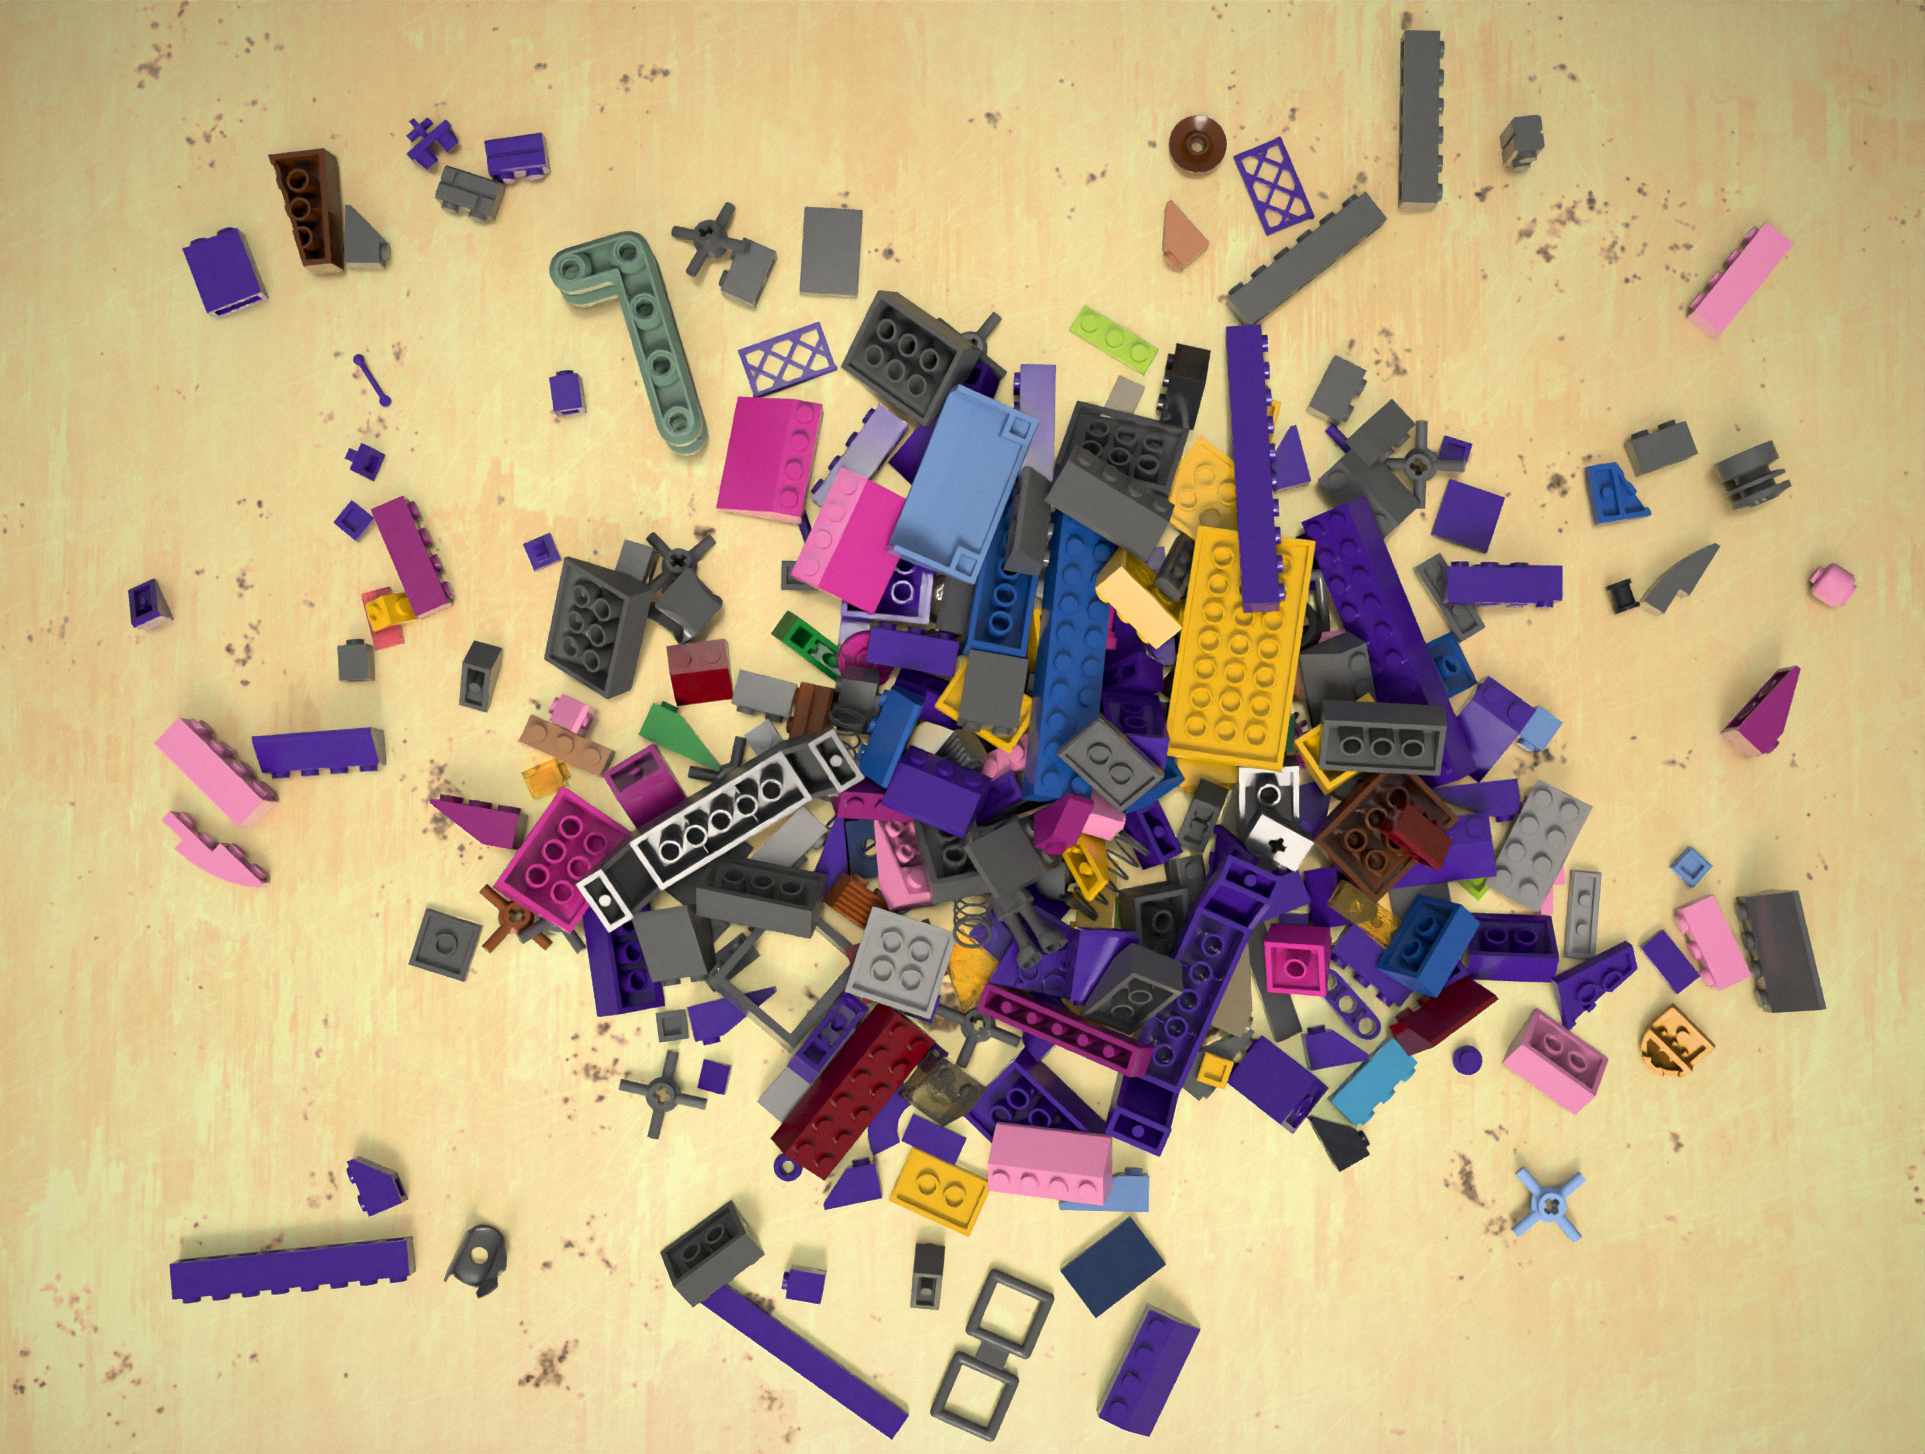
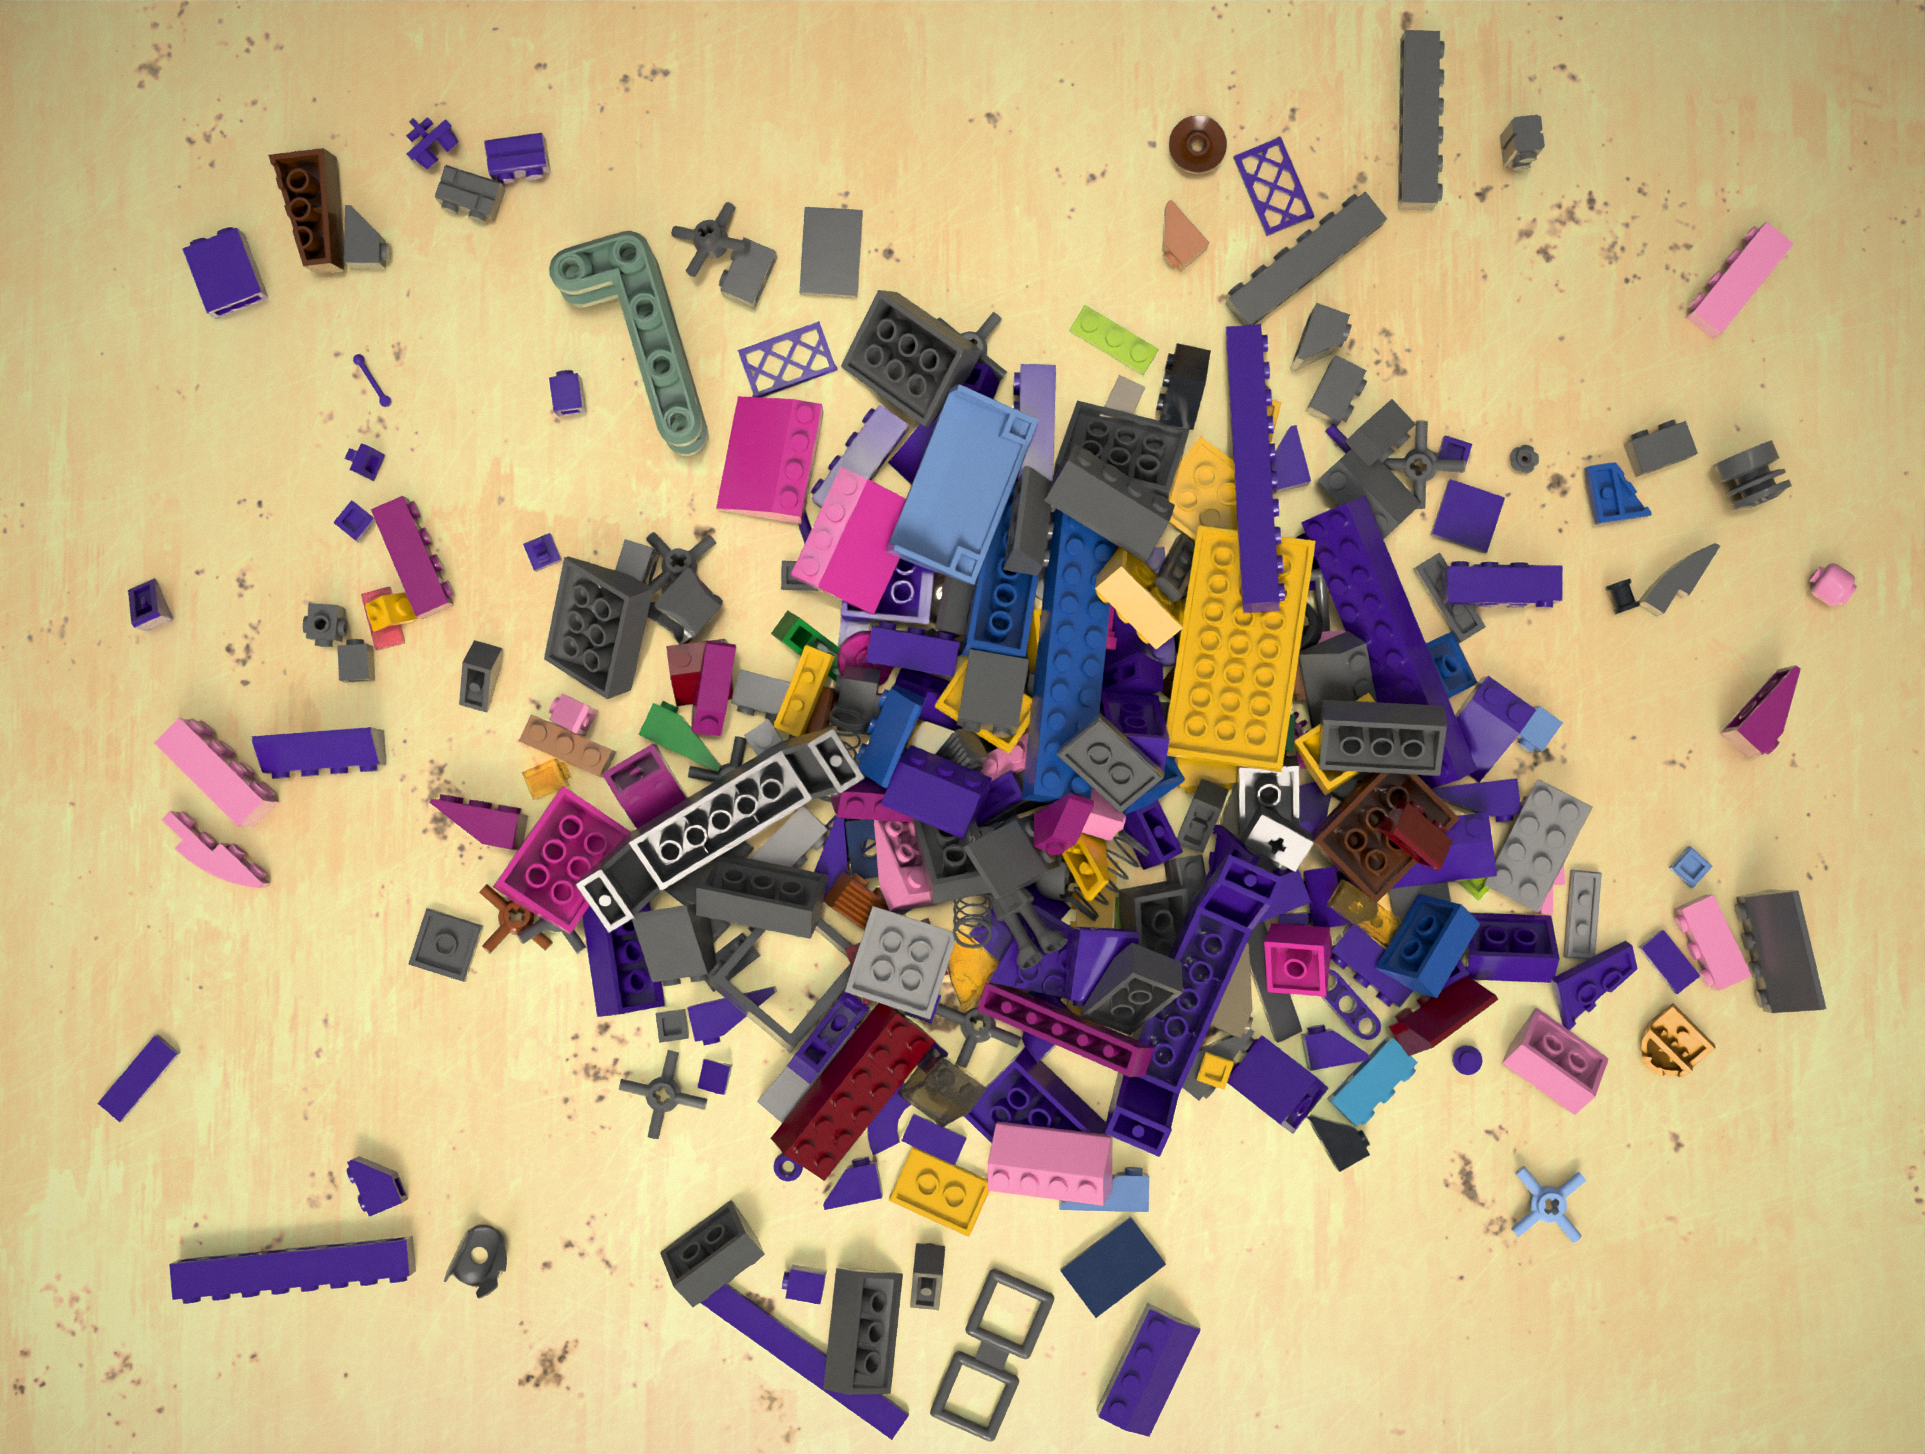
(138, 1078): none -> dark purple tile
(322, 615): none -> dark grey brick
(713, 688): none -> magenta slope
(803, 691): none -> yellow plate
(863, 1331): none -> dark grey slope
(1321, 335): none -> dark grey slope
(1517, 462): none -> dark grey plate

